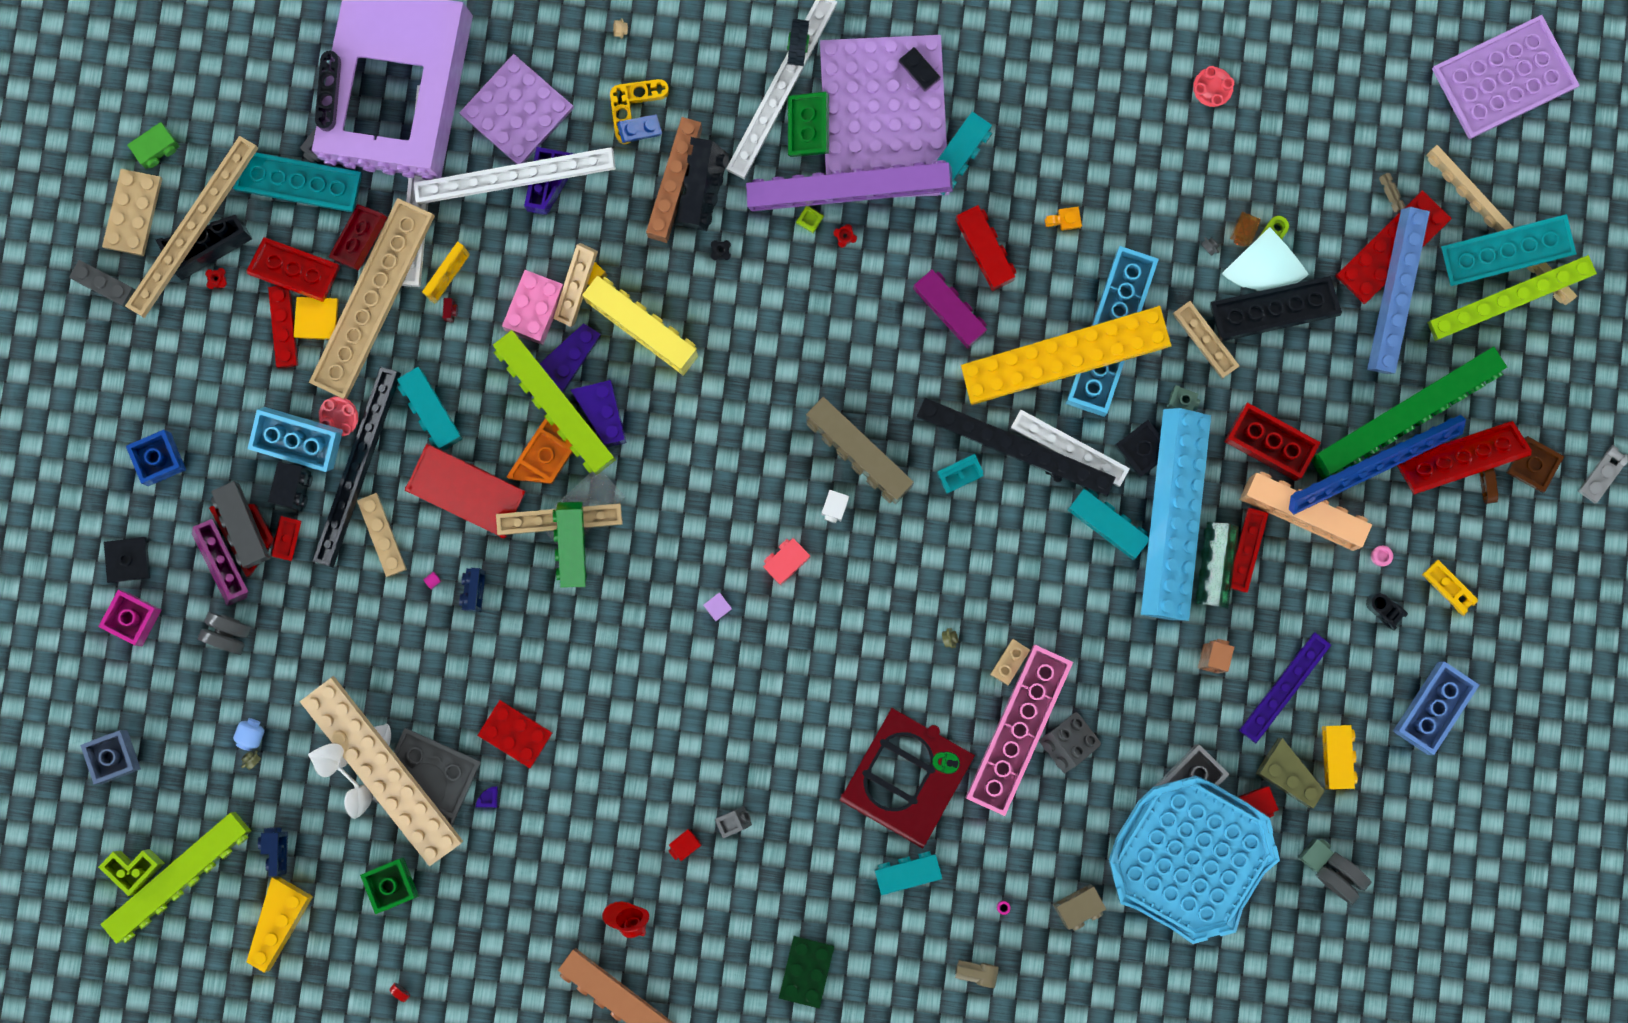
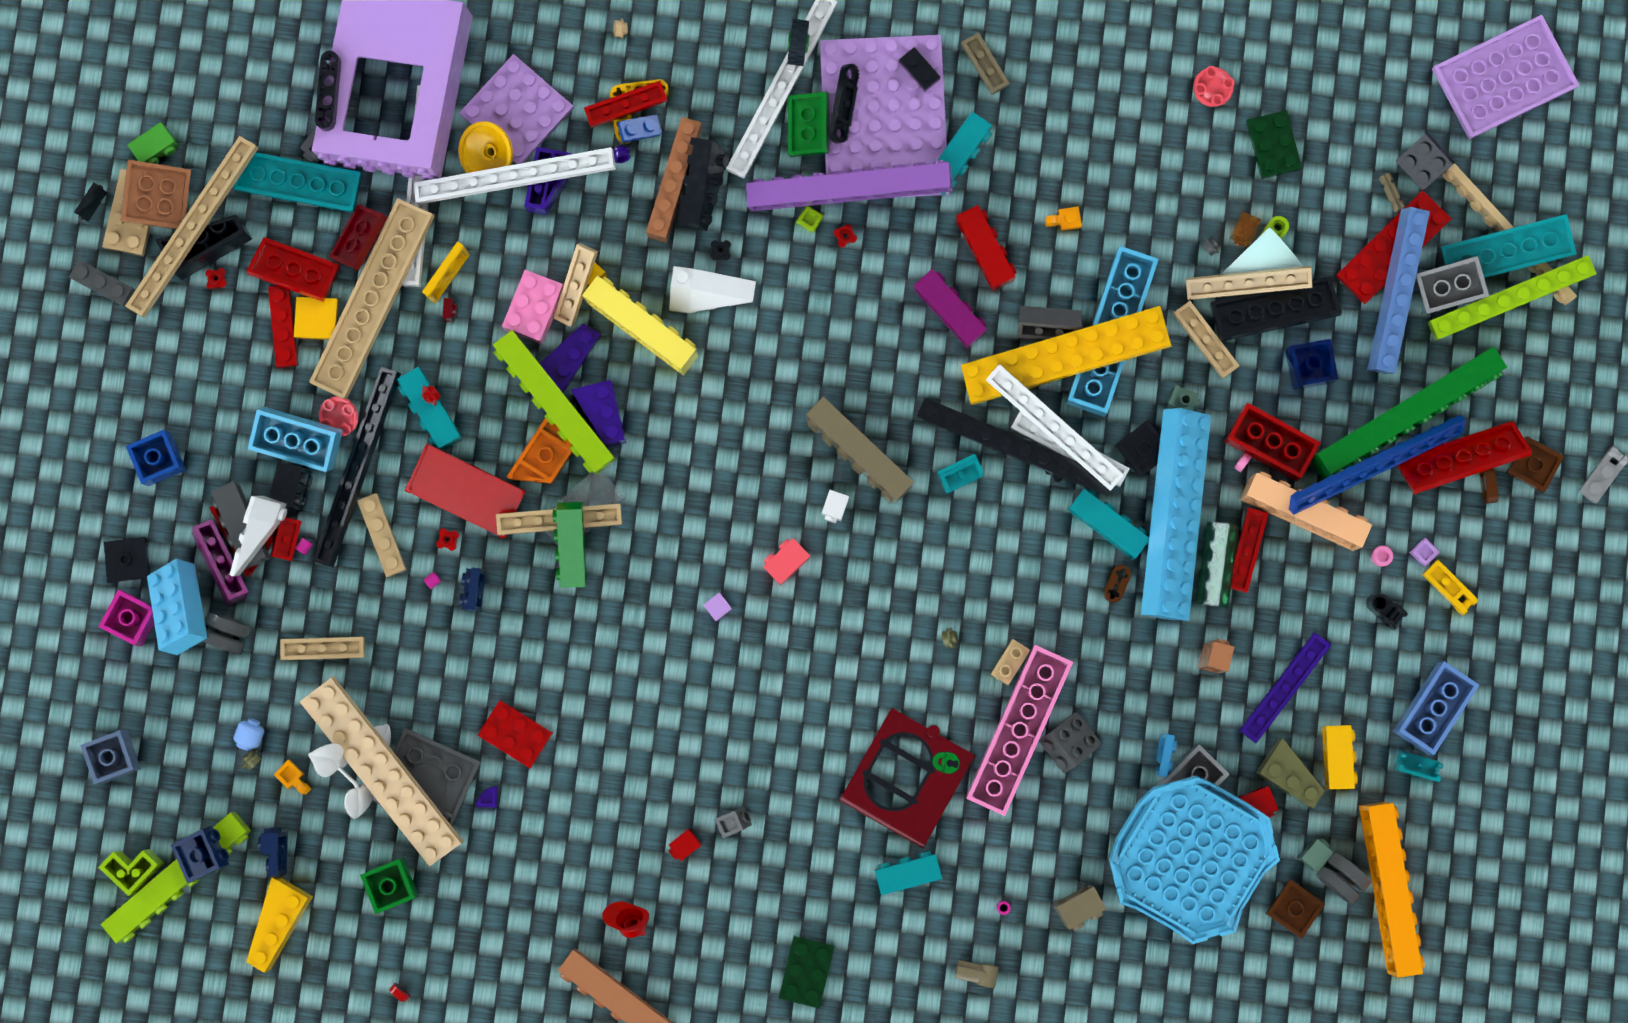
(90, 202): none -> black piece
(155, 194): none -> nougat plate
(176, 607): none -> medium azure brick
(200, 854): none -> dark blue plate
(262, 519): none -> white wedge
(291, 776): none -> light orange plate
(303, 546): none -> dark pink piece
(322, 648): none -> tan plate
(430, 394): none -> red plate
(451, 544): none -> red plate
(477, 146): none -> yellow dish
(621, 154): none -> dark purple plate
(625, 104): none -> red plate
(703, 290): none -> white wedge
(844, 103): none -> black plate
(985, 63): none -> dark tan plate
(1046, 322): none -> dark grey brick
(1055, 427): none -> white plate
(1121, 585): none -> reddish brown beam
(1166, 747): none -> dark azure plate
(1242, 462): none -> bright pink tile
(1249, 282): none -> tan plate
(1274, 144): none -> dark green plate
(1295, 908): none -> reddish brown plate
(1311, 364): none -> clear blue brick
(1391, 889): none -> light orange brick
(1418, 766): none -> teal hinge
(1424, 552): none -> lavender tile
(1425, 161): none -> black plate
(1452, 284): none -> light grey brick

